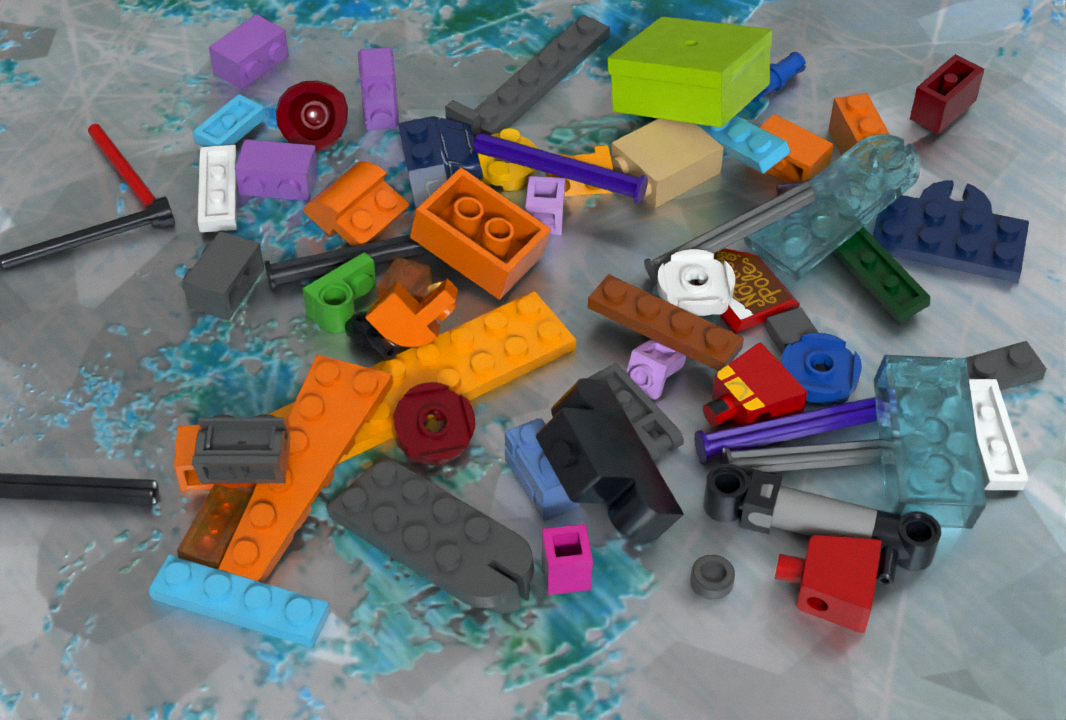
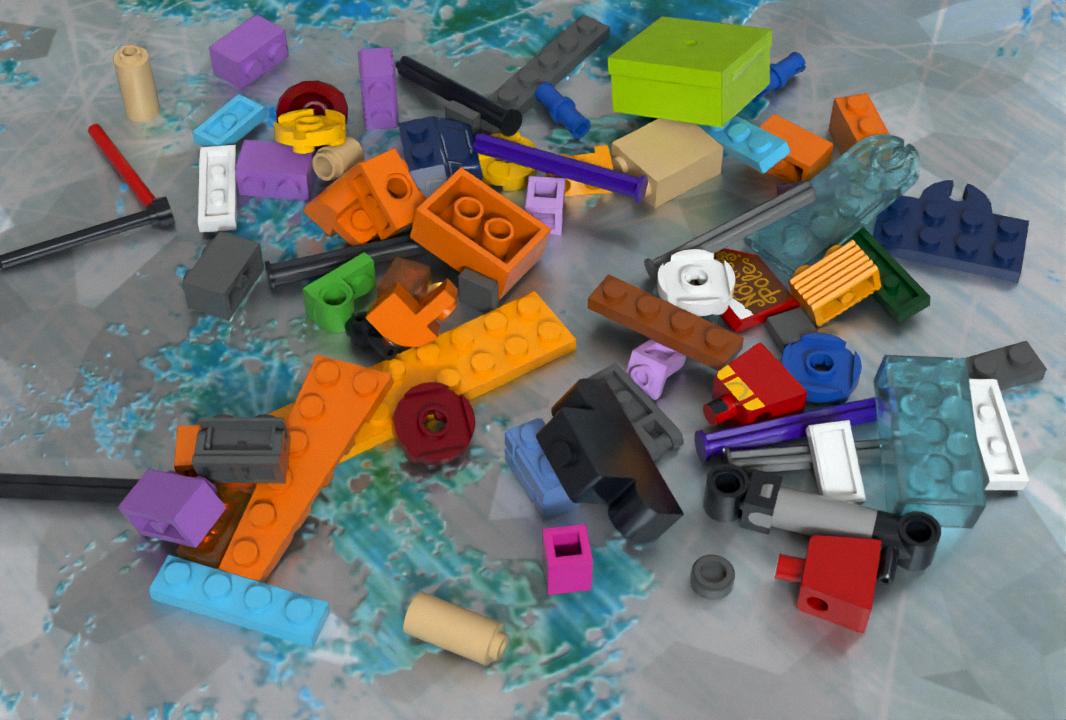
(136, 83): none -> tan brick
(173, 507): none -> medium lavender brick
(306, 130): none -> yellow plate
(334, 161): none -> tan brick
(371, 185): none -> orange brick
(437, 536): dark grey plate -> none
(455, 628): none -> tan brick
(478, 291): none -> dark grey tile
(506, 120): none -> black axle
(562, 110): none -> blue pin
(835, 282): none -> light orange brick
(836, 461): none -> white tile
(946, 94): dark red brick -> none

